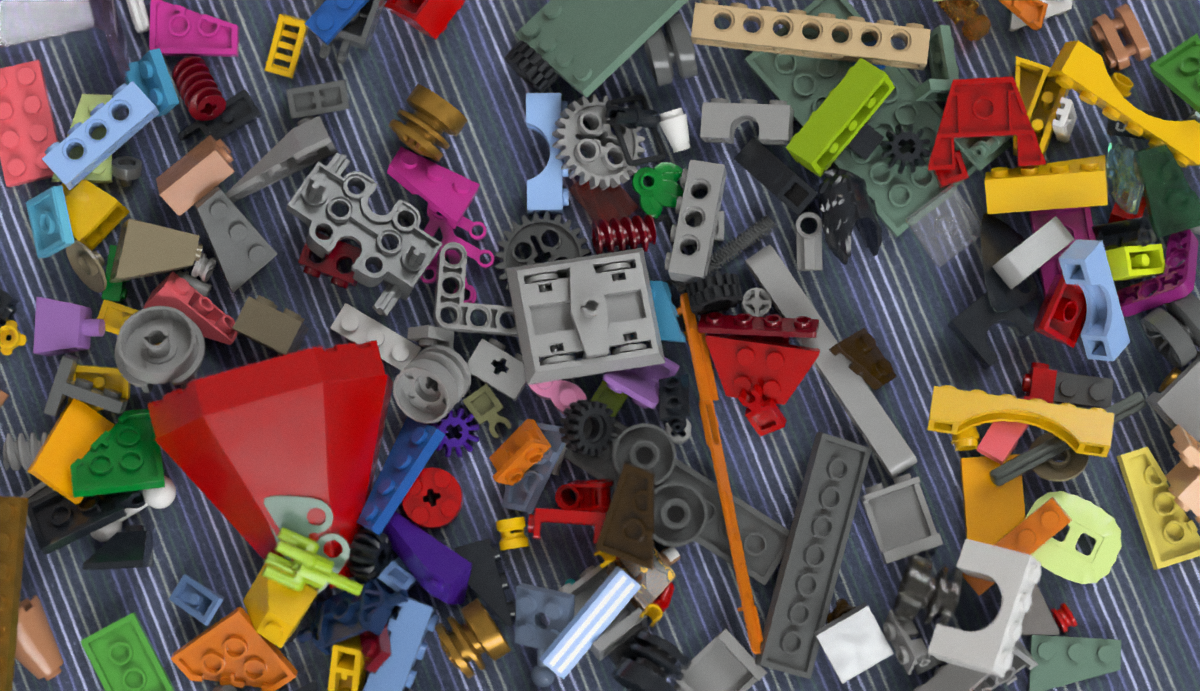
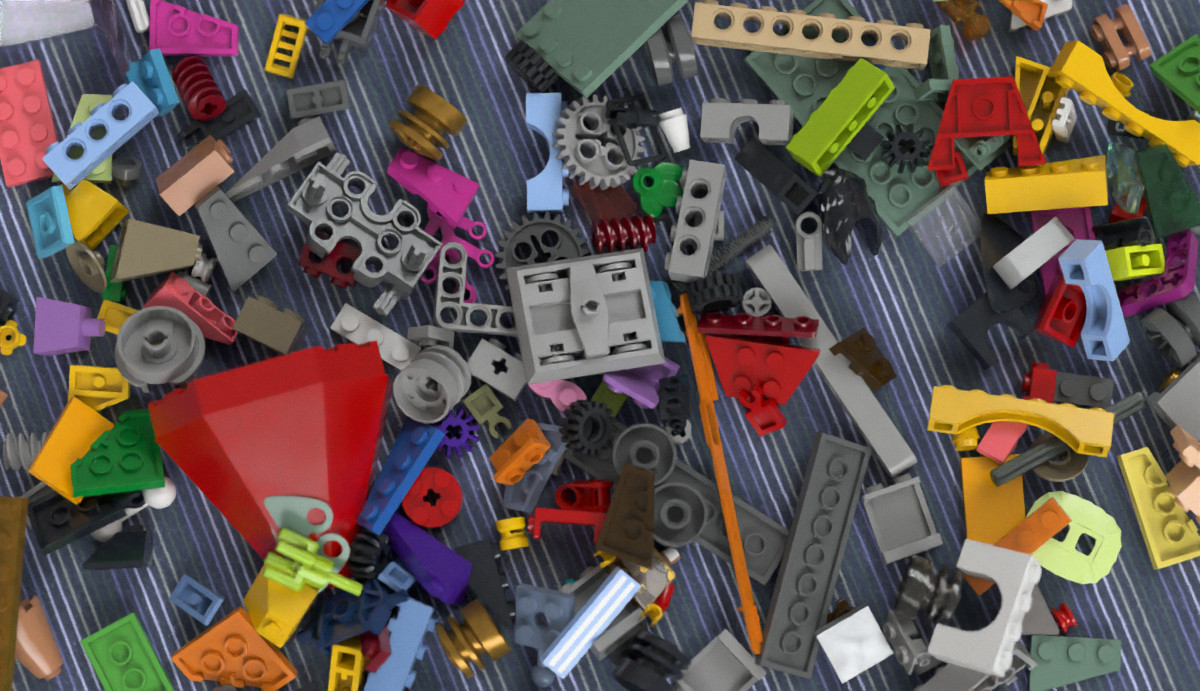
(80, 390): dark grey bracket -> none

